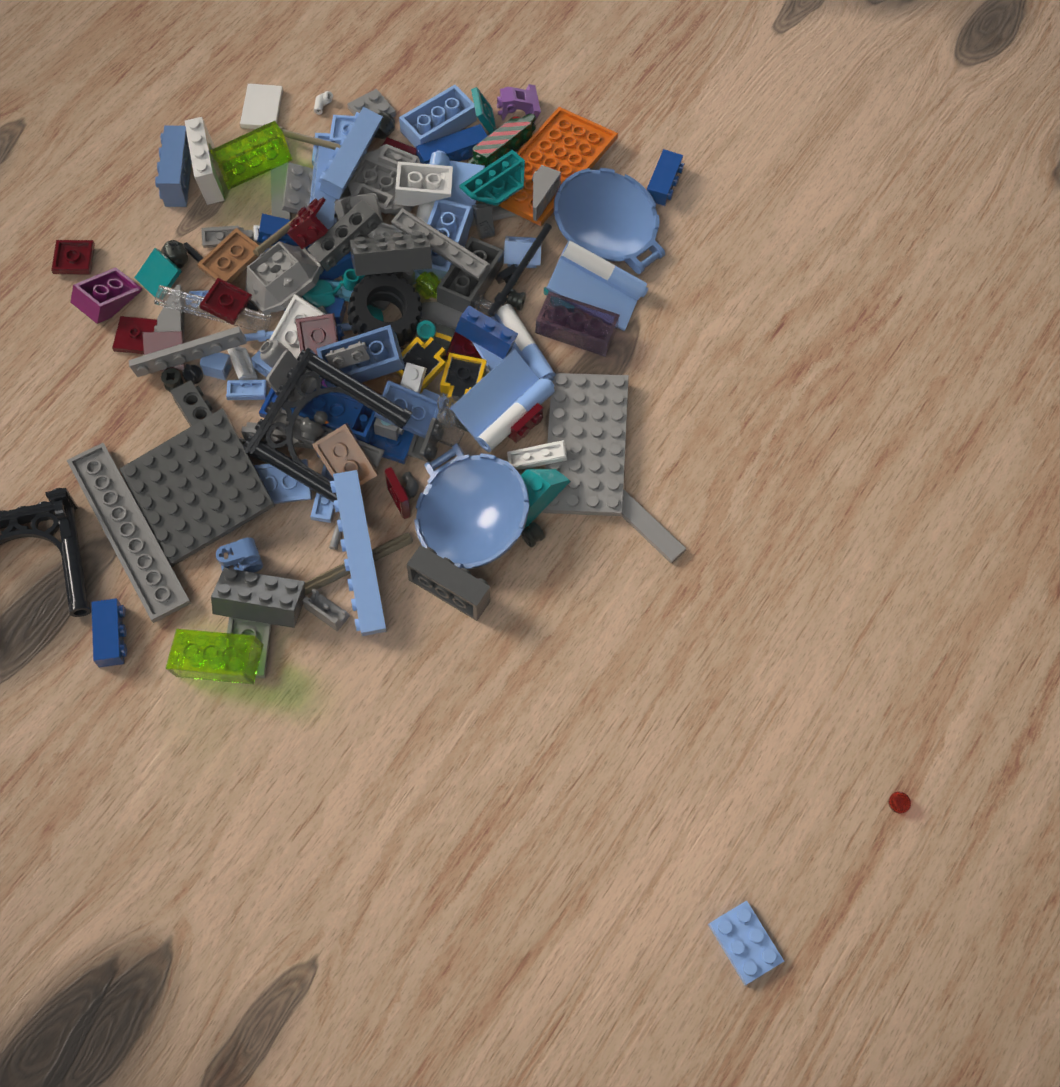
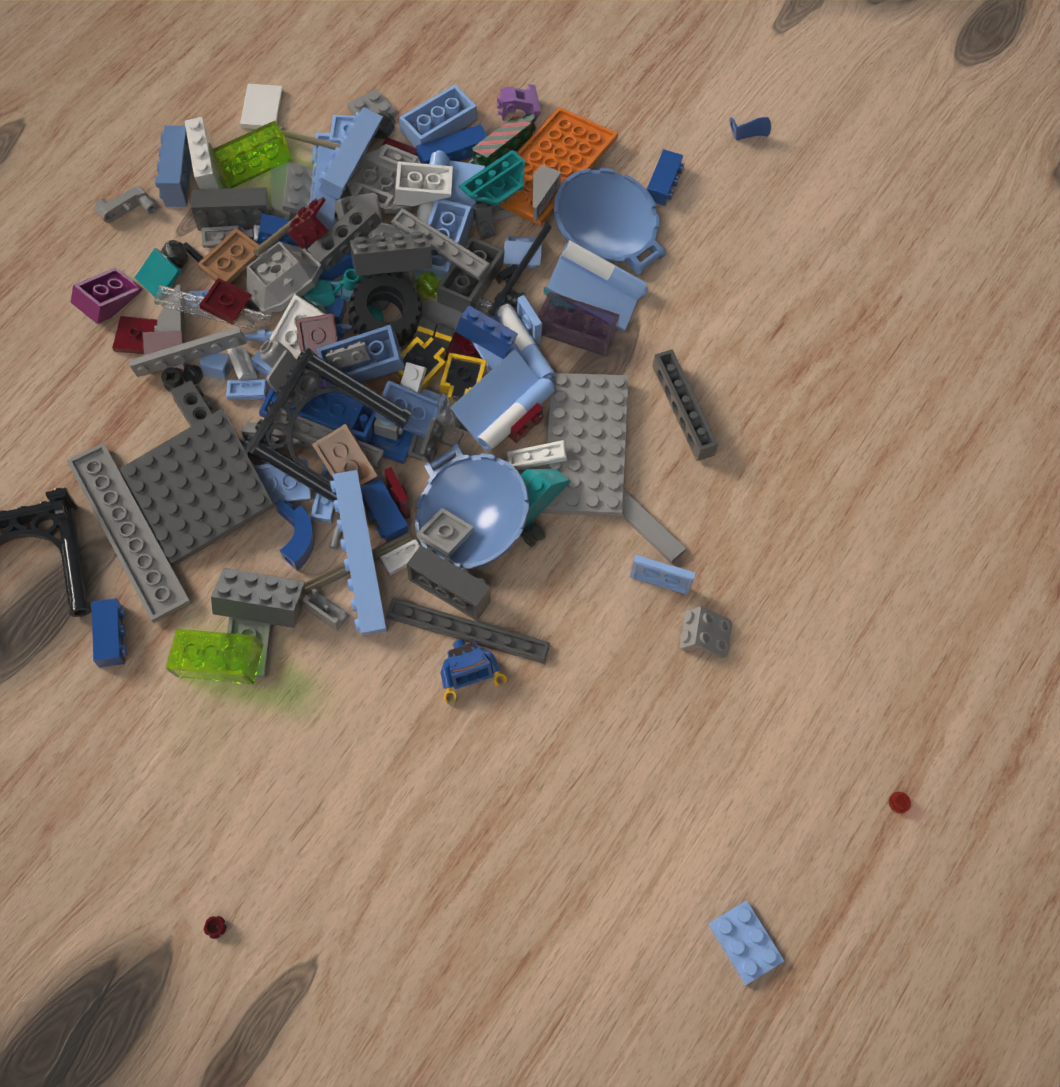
(73, 257): dark red plate -> none
(123, 204): none -> light grey beam
(215, 933): none -> dark red plate
(229, 207): none -> dark grey brick
(245, 555): medium blue piece -> none
(301, 545): none -> blue arch
(312, 429): dark grey animal -> none
(322, 100): white arm -> none
(383, 510): none -> blue brick
(399, 557): none -> white plate
(412, 486): dark grey arm -> none
(426, 330): teal tile -> none
(445, 532): none -> light grey plate
(467, 666): none -> blue torso
(468, 630): none -> dark grey tile
(483, 110): teal tile -> none
(529, 319): none -> light blue tile
(662, 575): none -> light blue tile
(684, 405): none -> dark grey brick
(705, 631): none -> light grey bracket
(756, 127): none -> blue piece

